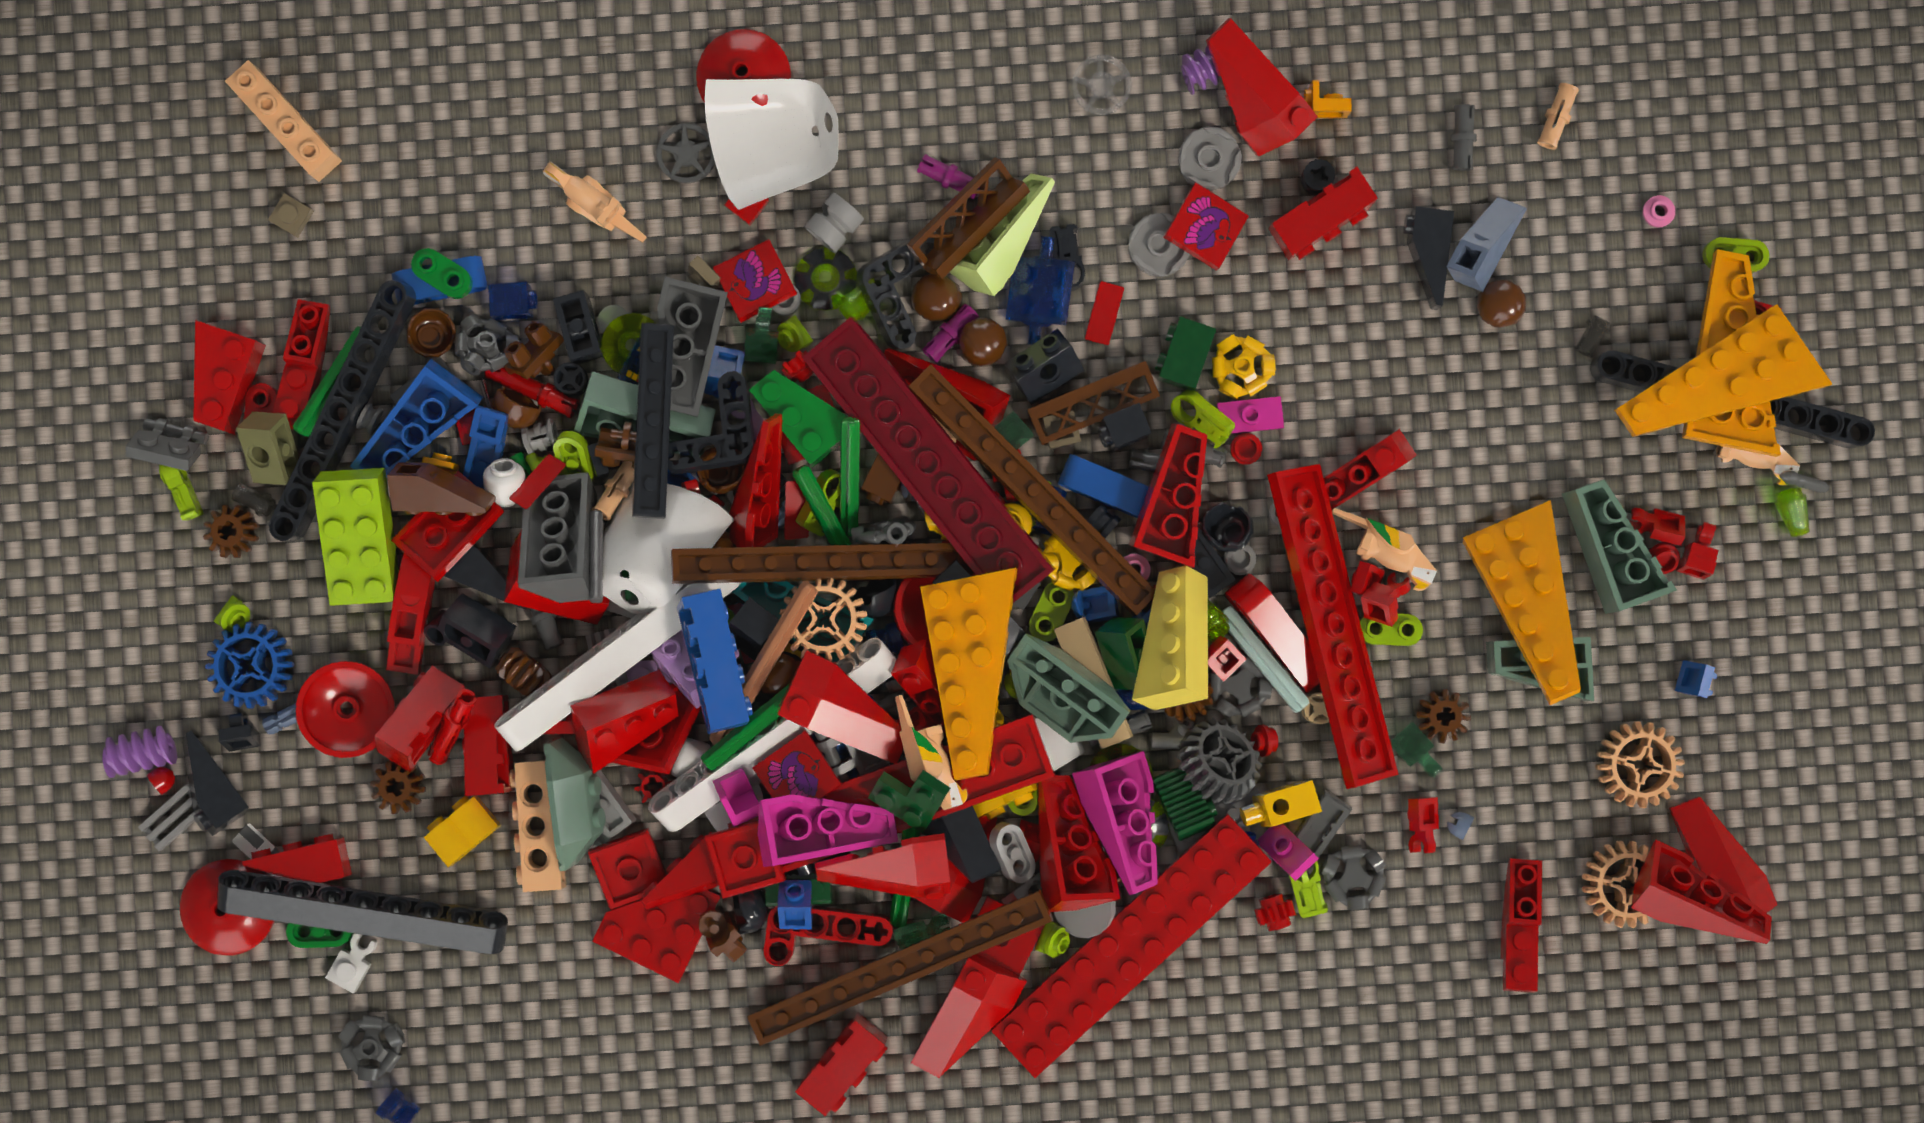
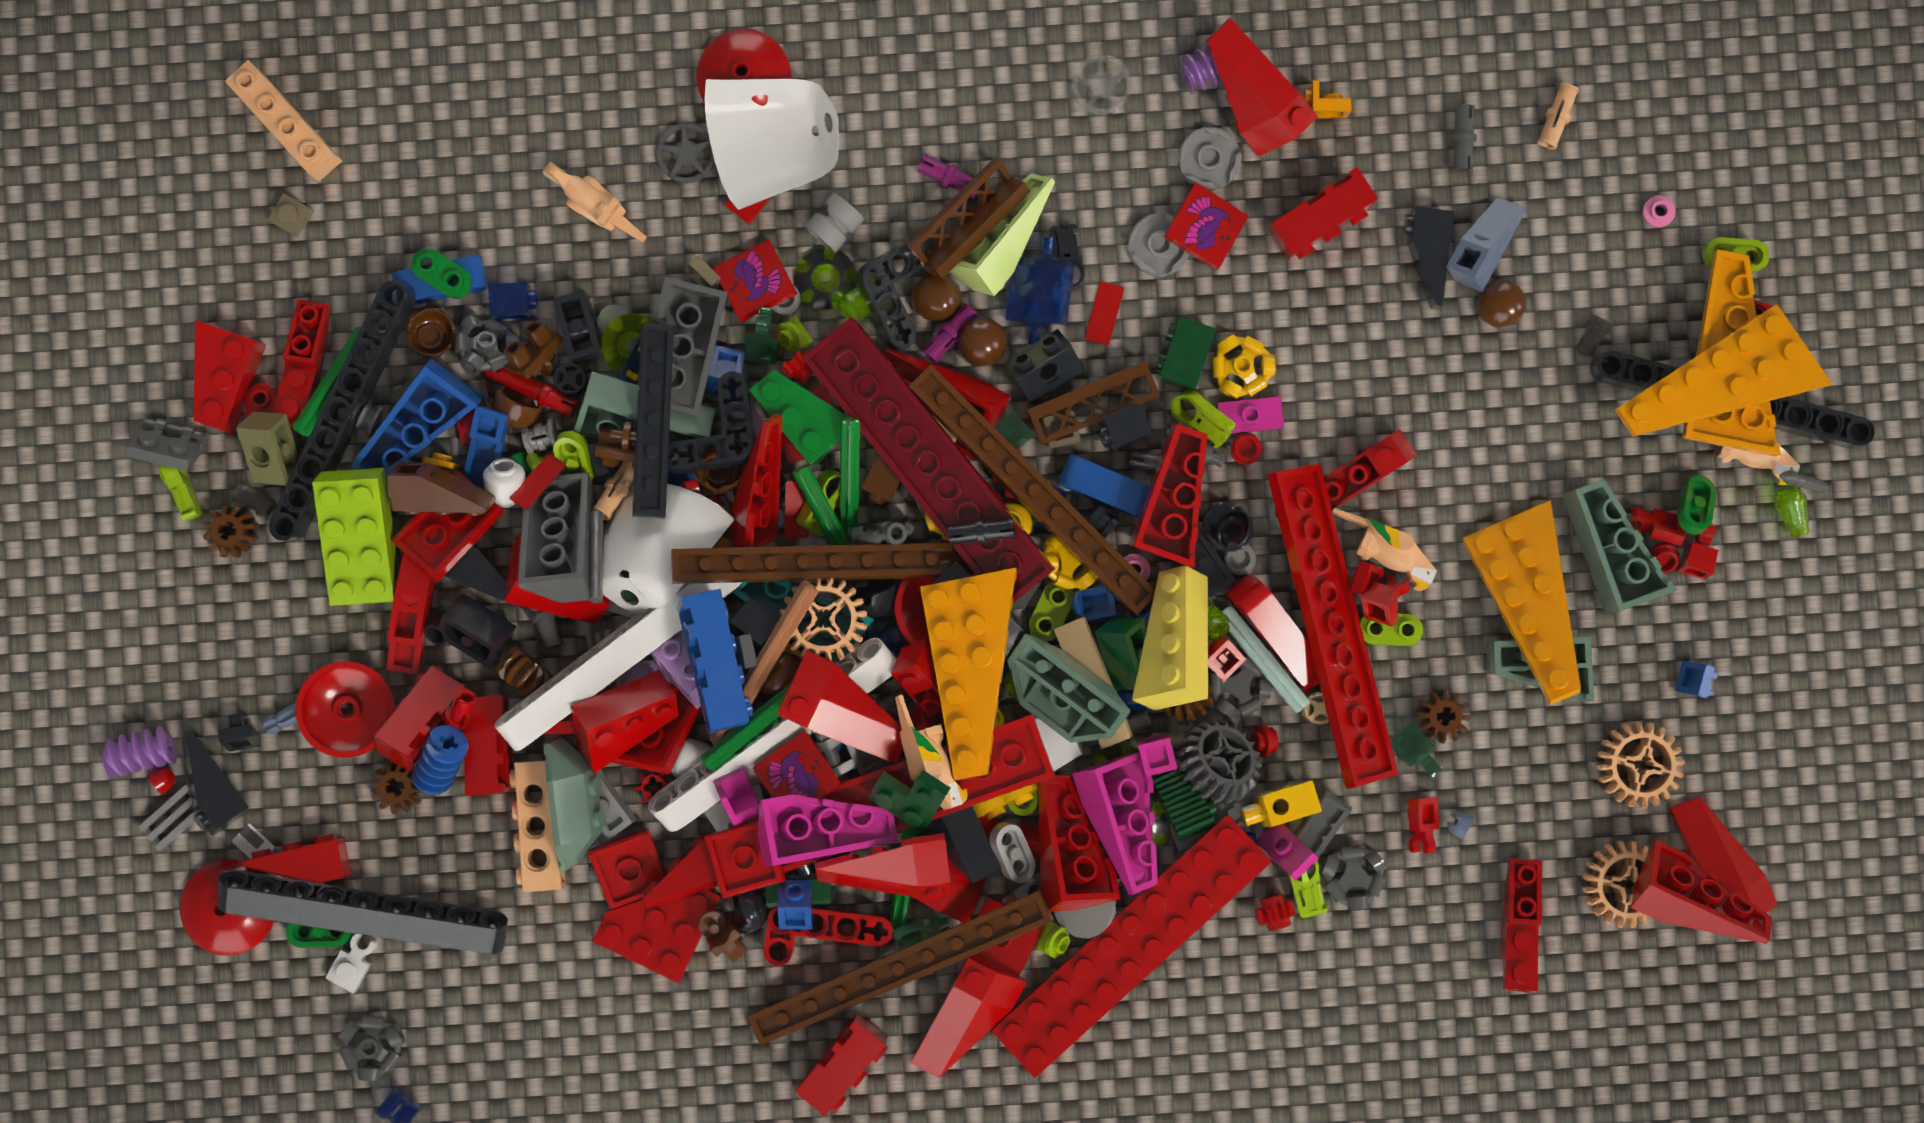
(233, 613): lime plate -> none
(241, 675): blue gear -> none
(440, 760): none -> blue piece
(462, 830): yellow brick -> none
(745, 651): none -> dark grey tile
(982, 531): none -> black pin
(1157, 754): none -> dark pink panel
(1314, 182): black wheel -> none
(1696, 504): none -> green plate

